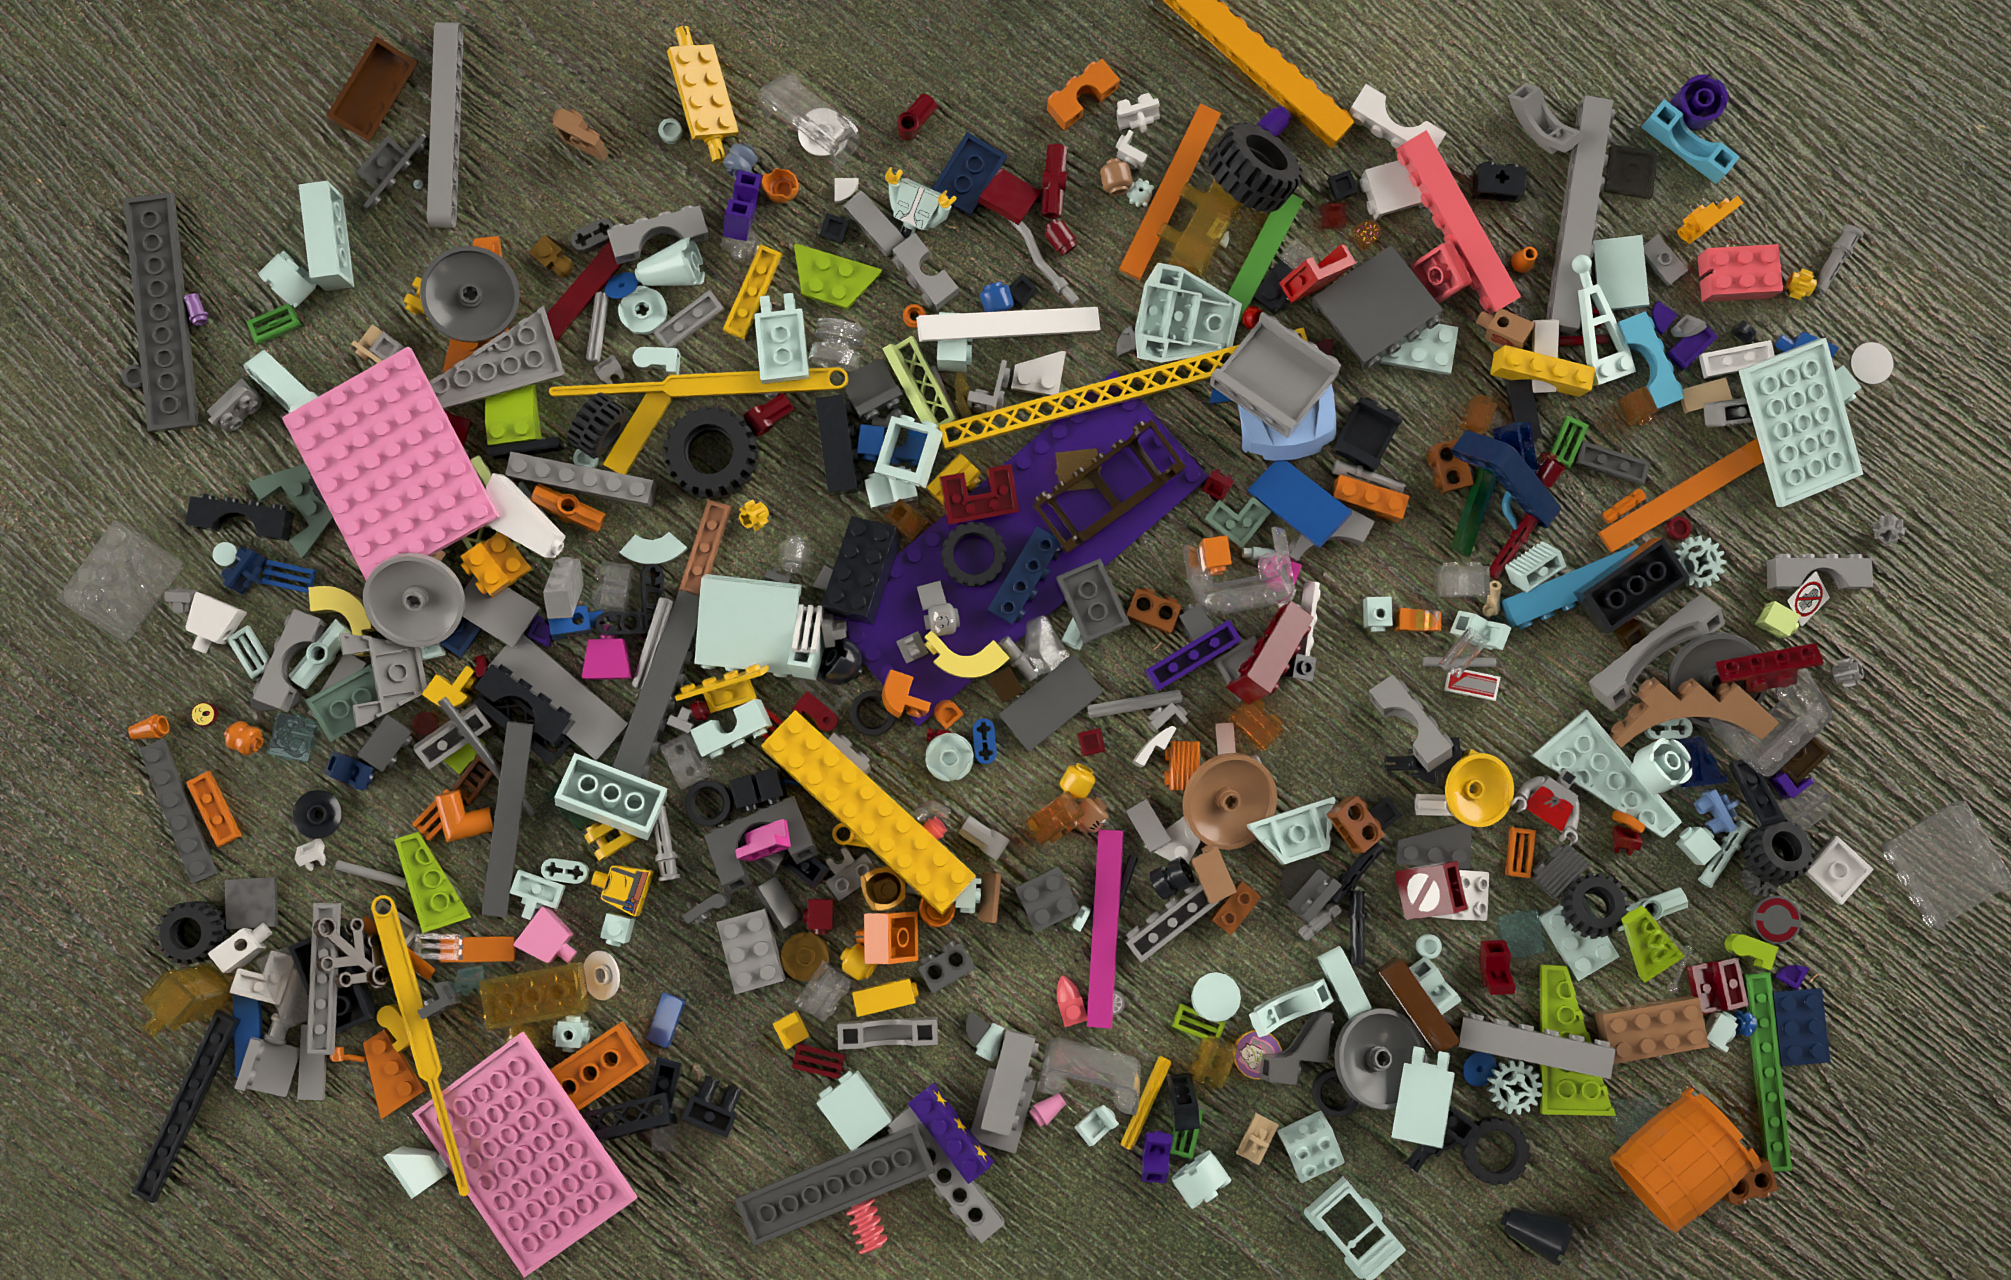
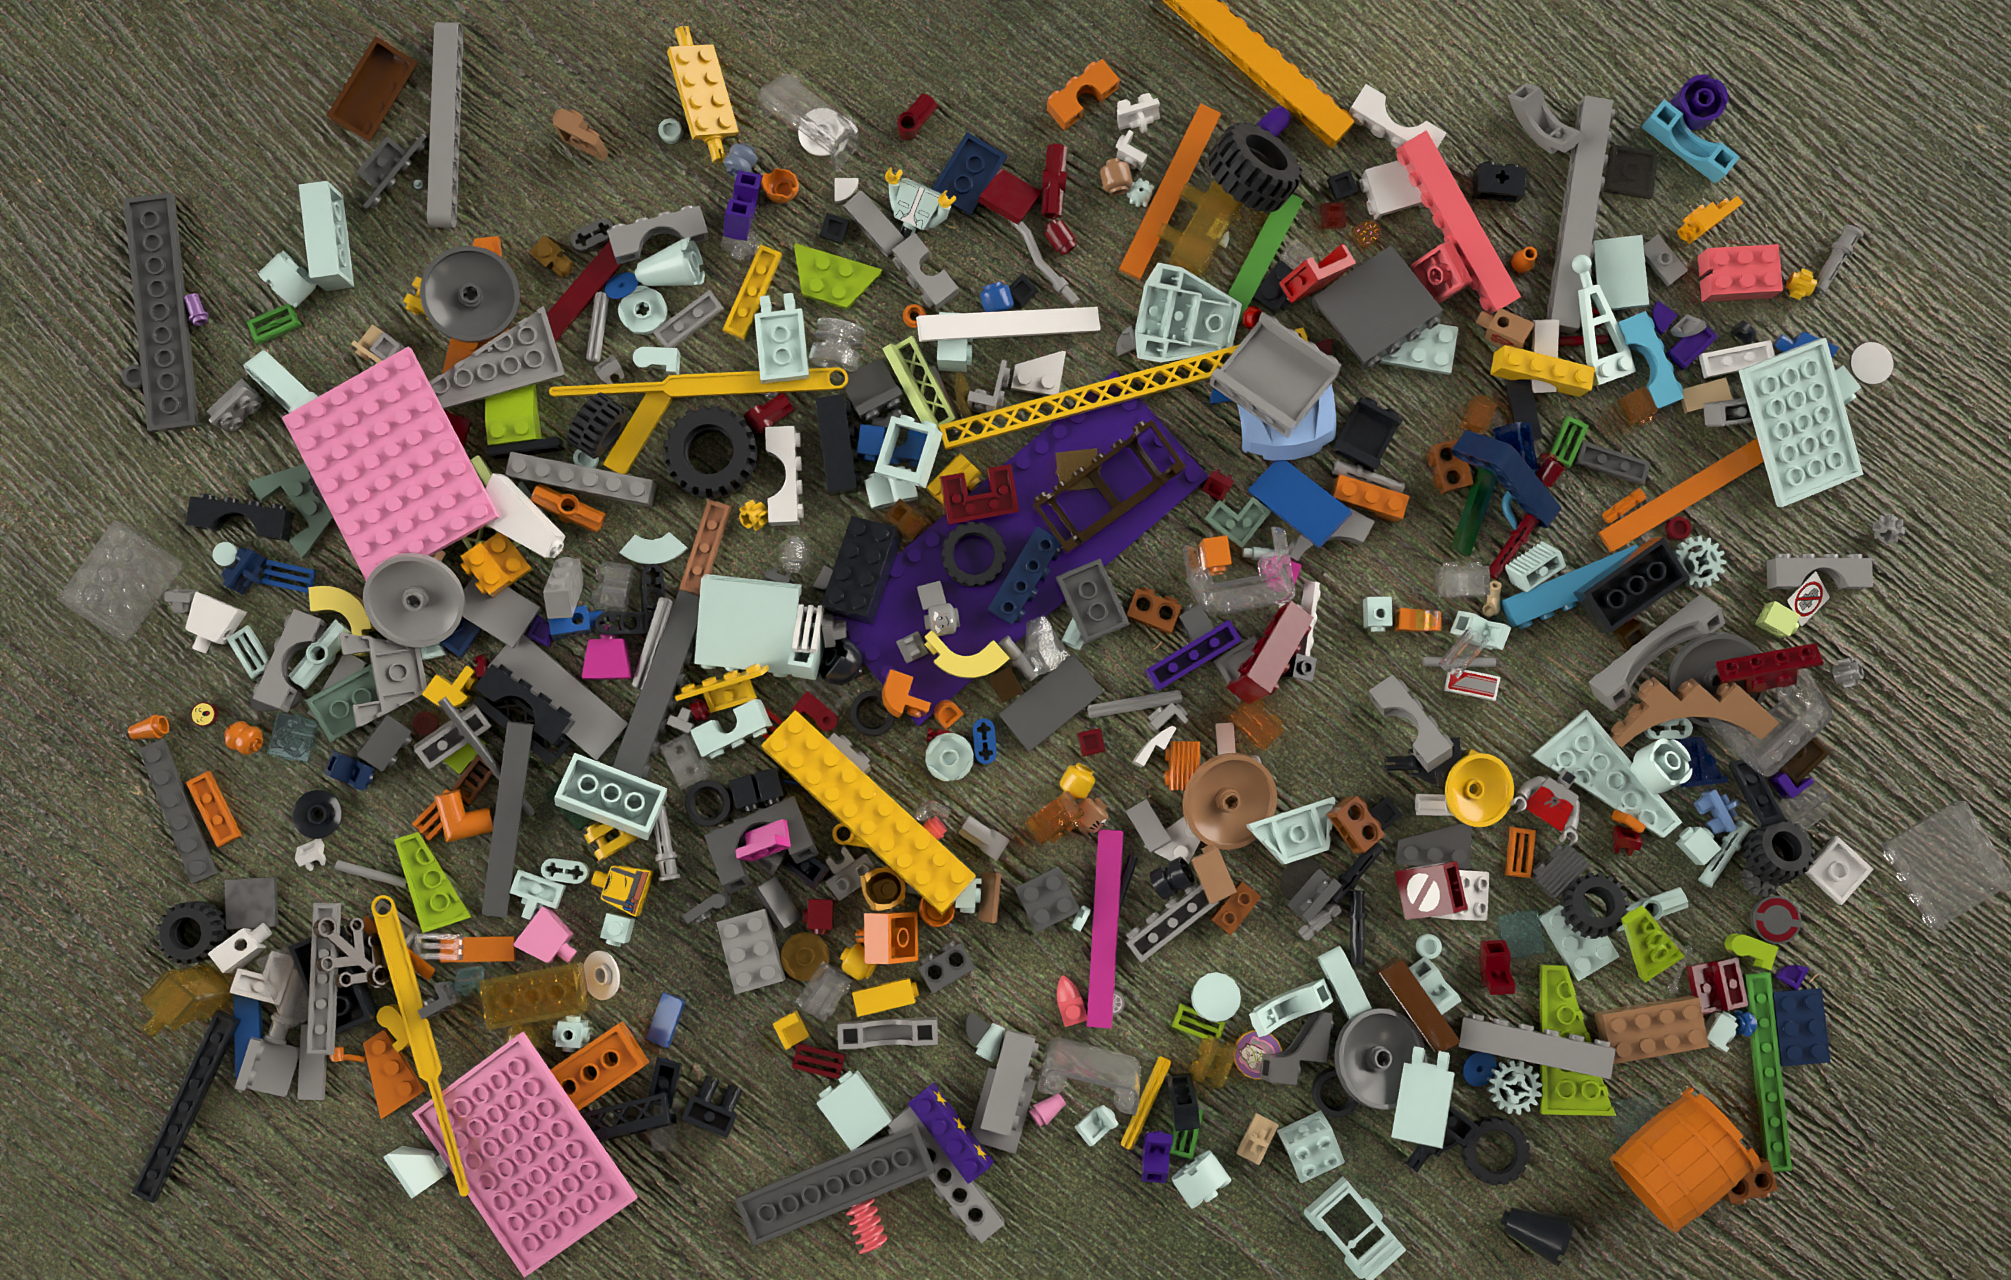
(785, 506): none -> white arch

